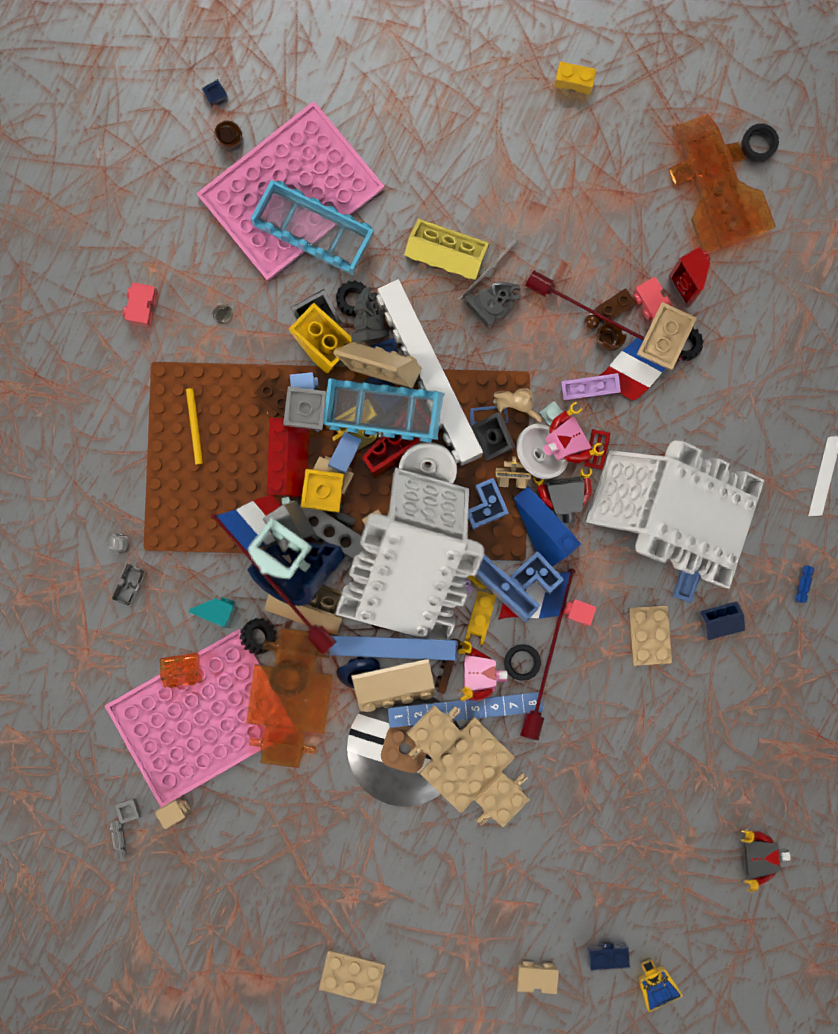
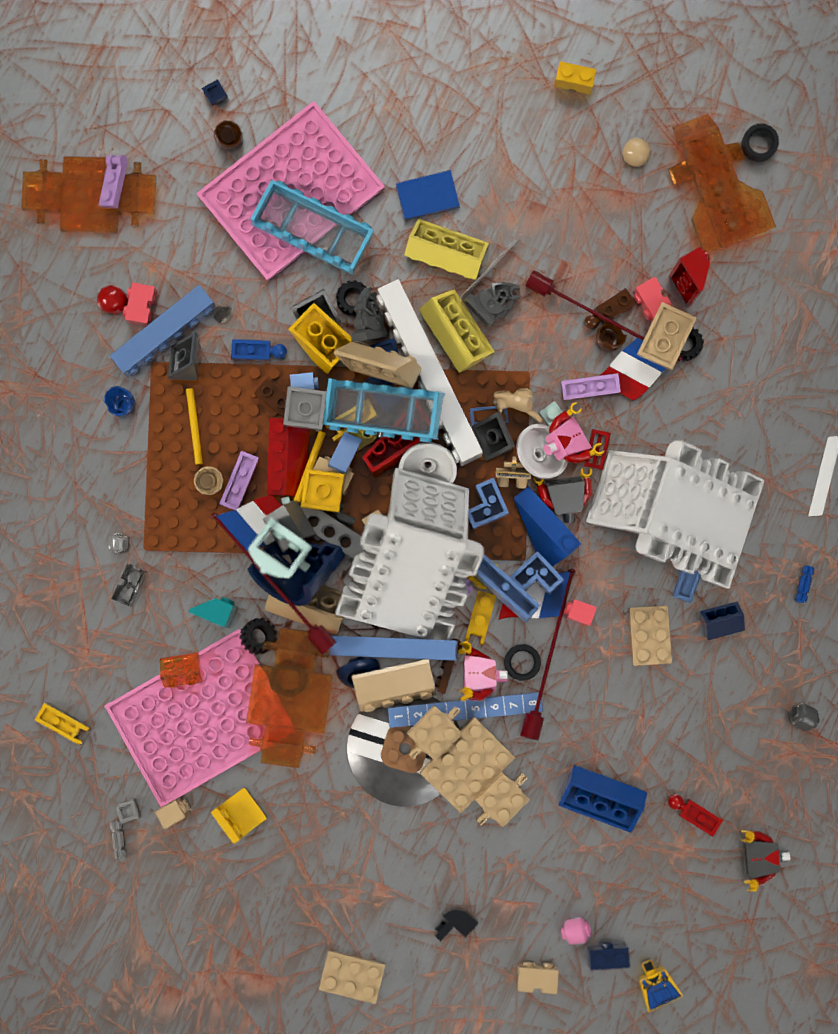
(60, 723): none -> yellow hinge
(78, 195): none -> clear orange piece
(112, 299): none -> red hair
(113, 181): none -> lavender plate
(119, 401): none -> blue hair
(162, 331): none -> medium blue brick
(185, 358): none -> dark grey slope
(208, 480): none -> tan hair
(238, 815): none -> yellow bracket
(239, 481): none -> lavender plate
(256, 350): none -> blue plate
(310, 464): none -> yellow bar
(427, 195): none -> blue tile
(456, 330): none -> light yellow slope
(456, 918): none -> black brick
(576, 931): none -> bright pink head
(603, 799): none -> blue slope
(636, 152): none -> tan hair
(695, 814): none -> red plate
(804, 717): none -> dark grey head

